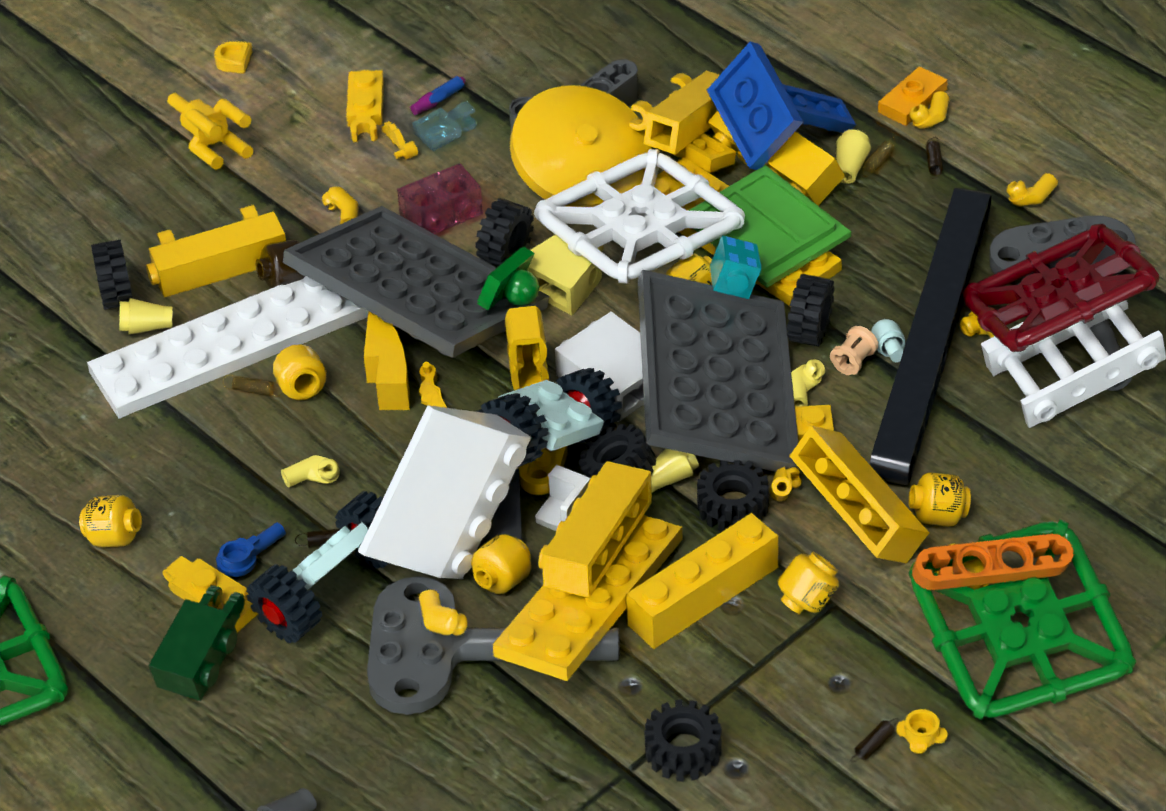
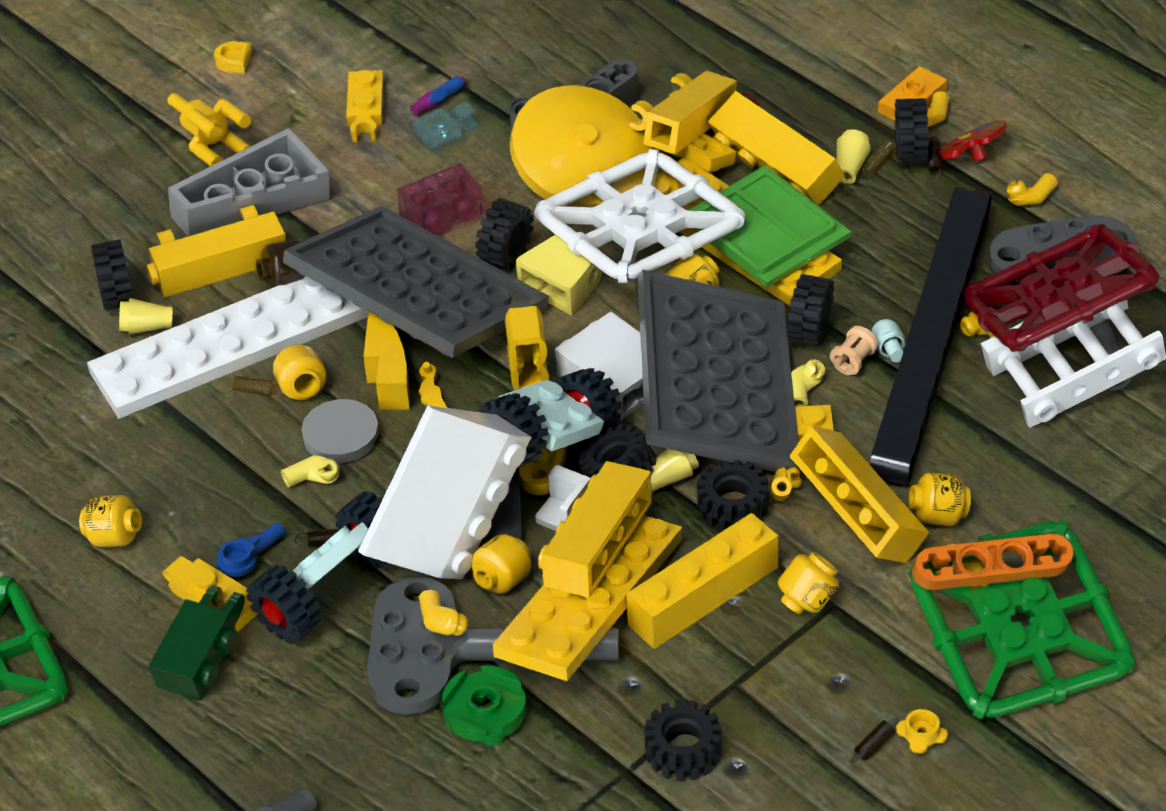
(270, 175): none -> light grey wedge
(339, 198): yellow arm -> none
(340, 430): none -> light grey tile
(406, 150): yellow piece -> none
(490, 723): none -> green plate
(511, 281): green tile -> none
(735, 267): teal brick -> none
(764, 111): blue piece -> none
(911, 130): none -> black tyre
(974, 141): none -> red piece

